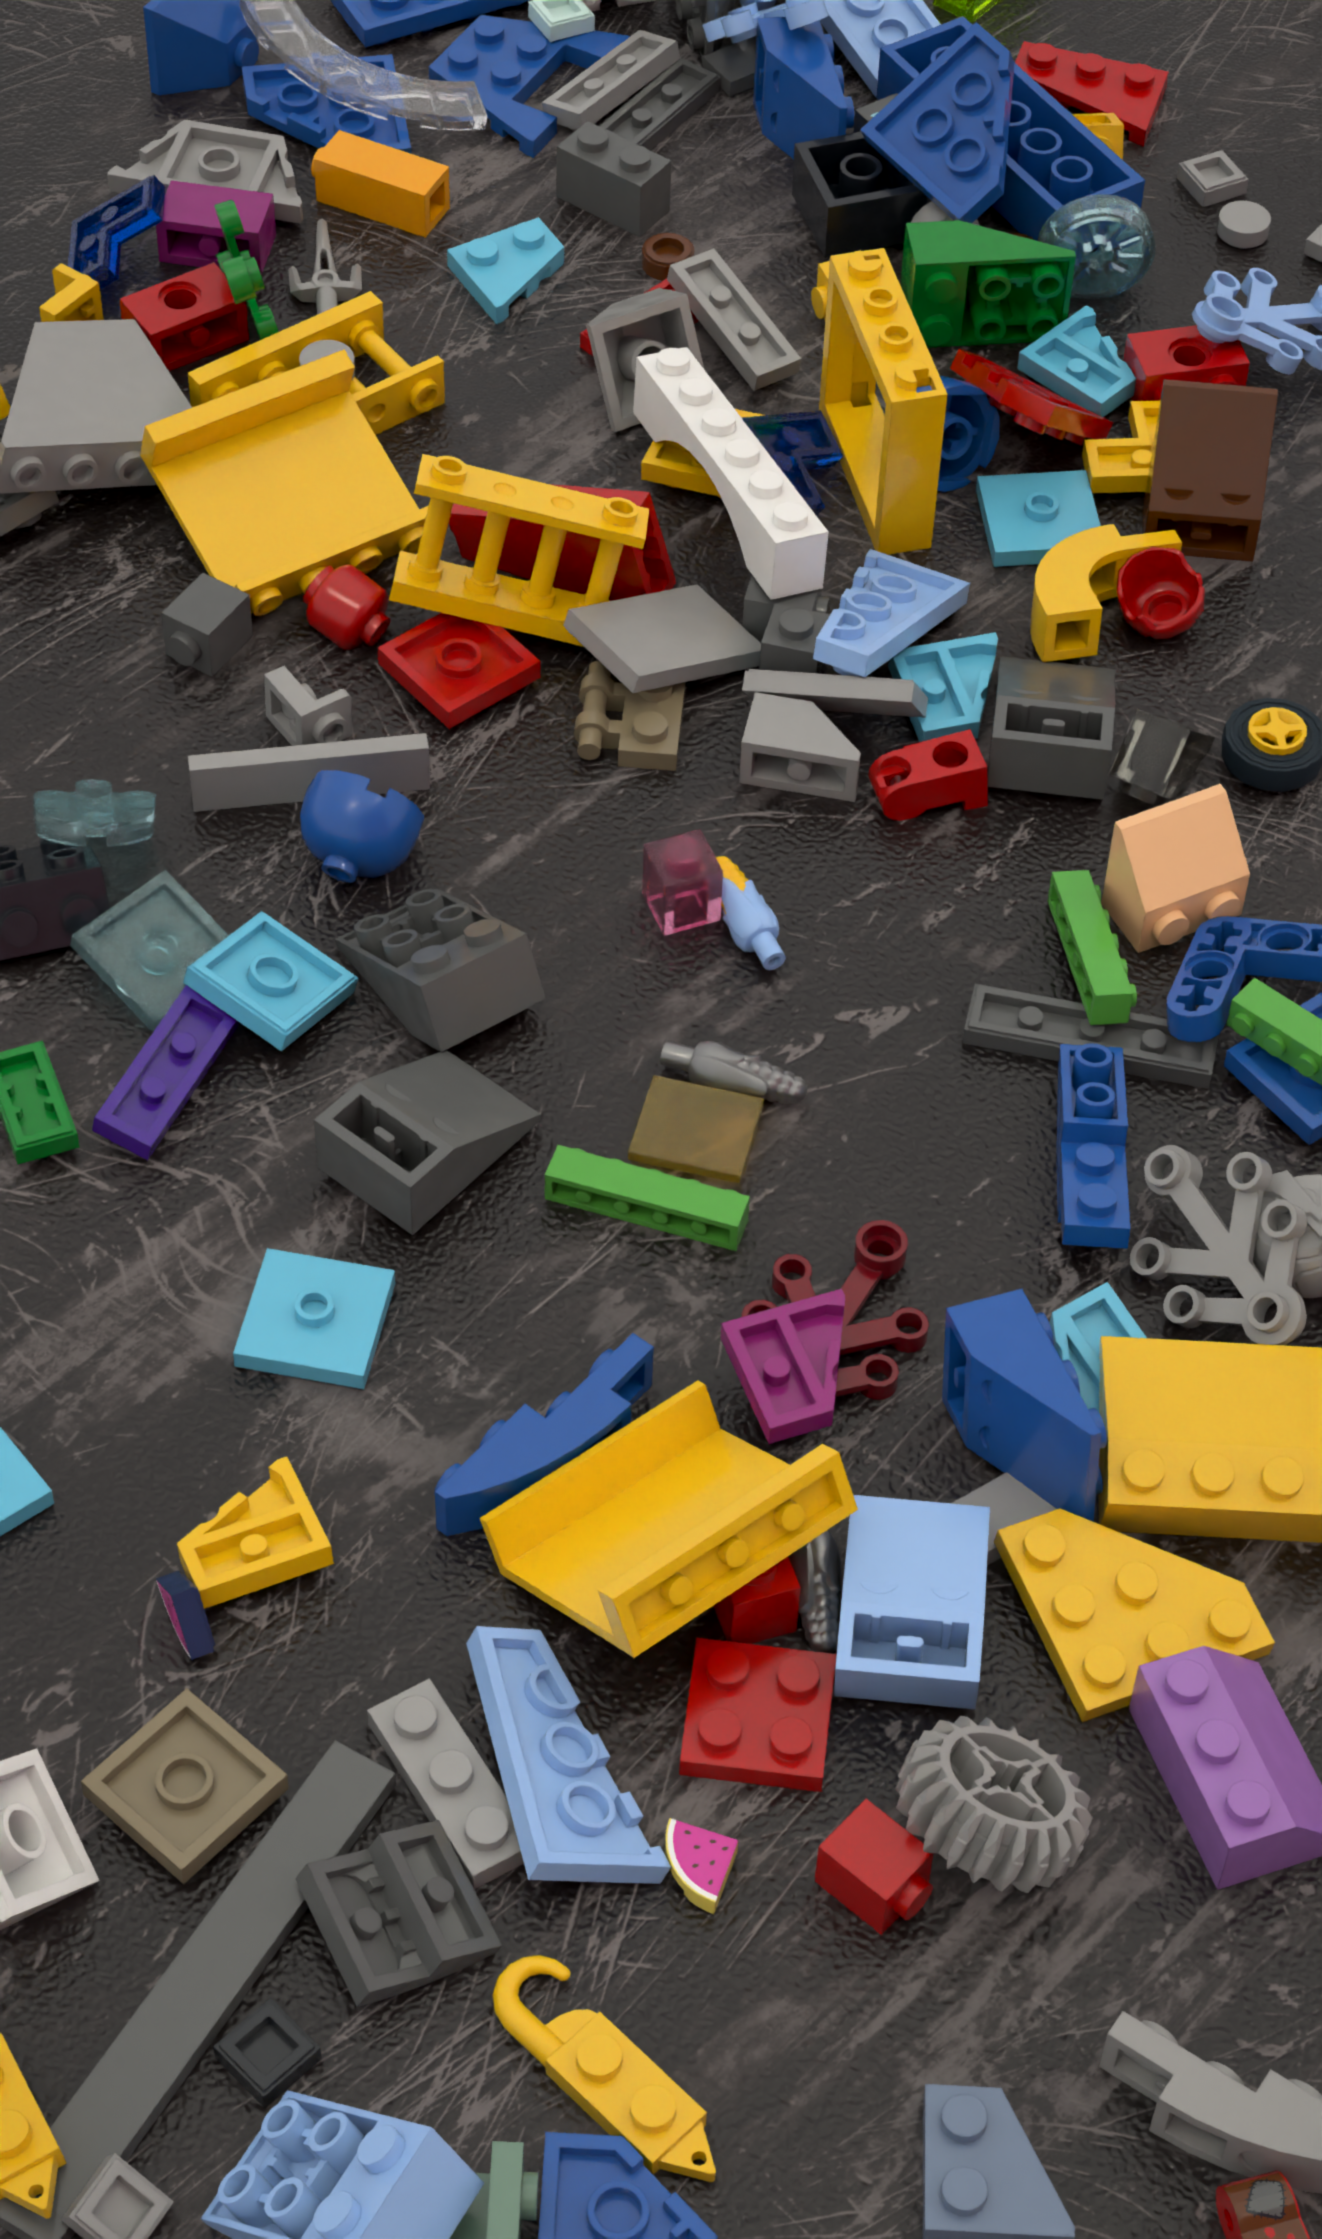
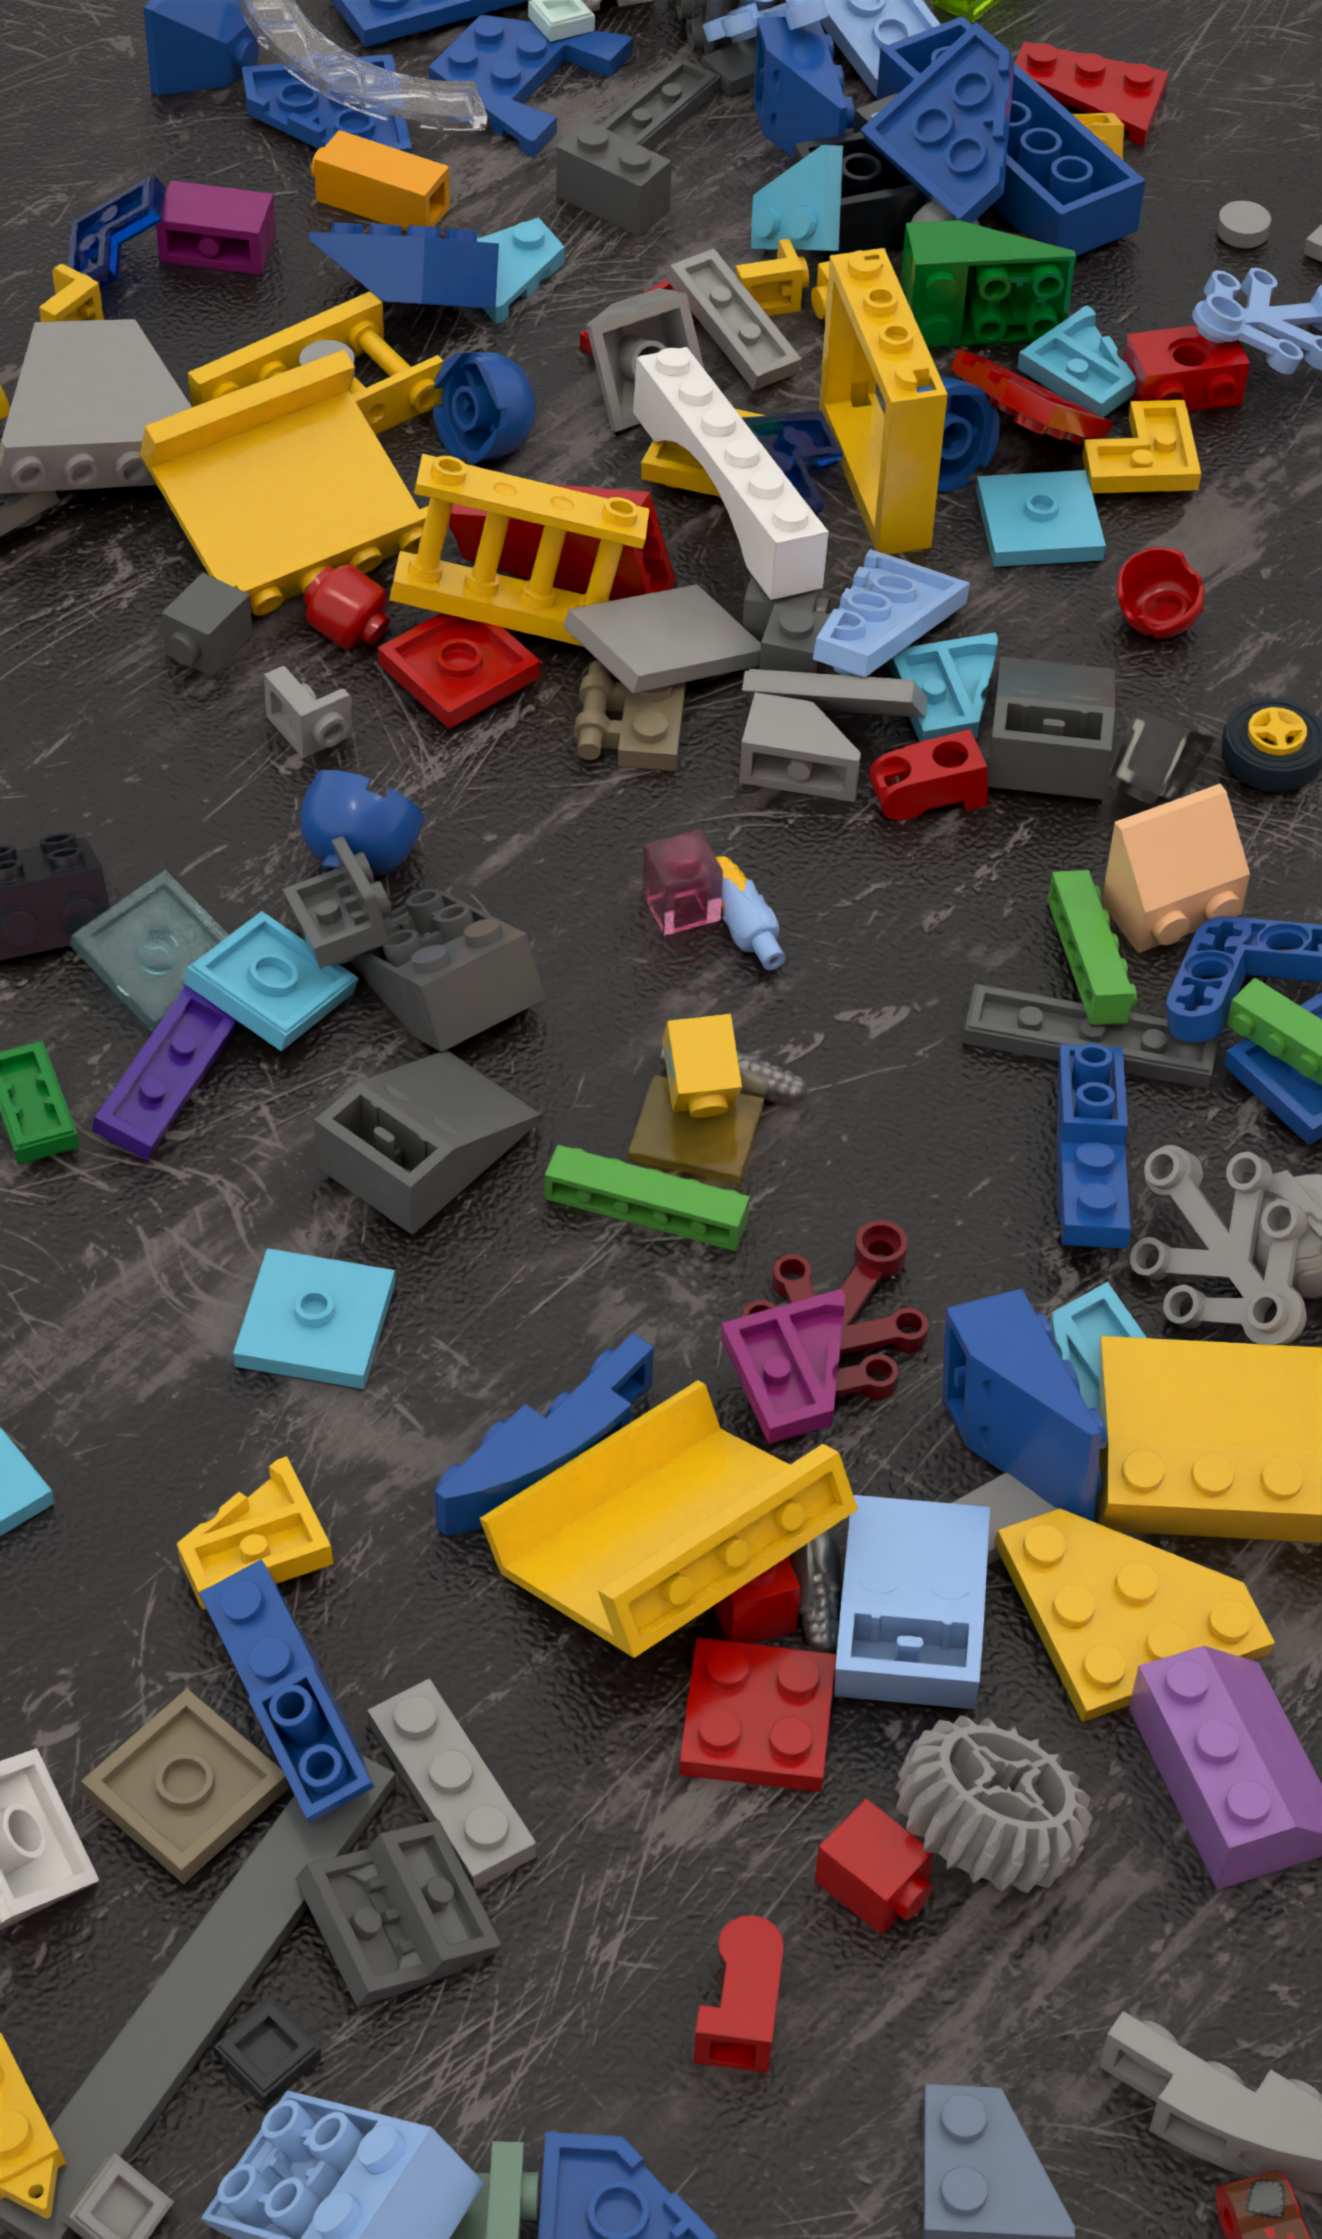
(94, 812): clear light blue plate -> none
(186, 1614): dark blue tile -> none
(188, 316): red brick -> none
(219, 158): light grey wing -> none
(242, 270): green plant -> none
(285, 772): light grey tile -> none
(288, 1691): none -> blue slope
(325, 286): light grey piece -> none
(340, 909): none -> dark grey bracket
(416, 266): none -> blue slope
(484, 406): none -> blue cylinder
(554, 1770): light blue wing -> none
(608, 2076): yellow plate -> none
(612, 79): light grey plate -> none
(662, 251): reddish brown tile -> none
(699, 1862): dark pink tile -> none
(702, 1065): none -> yellow brick
(749, 1974): none -> red leg
(777, 282): none -> yellow bracket
(801, 204): none -> medium azure wing
(1074, 582): yellow arch -> none
(1124, 238): clear light blue wheel -> none
(1210, 467): reddish brown slope -> none
(1212, 178): light grey tile -> none

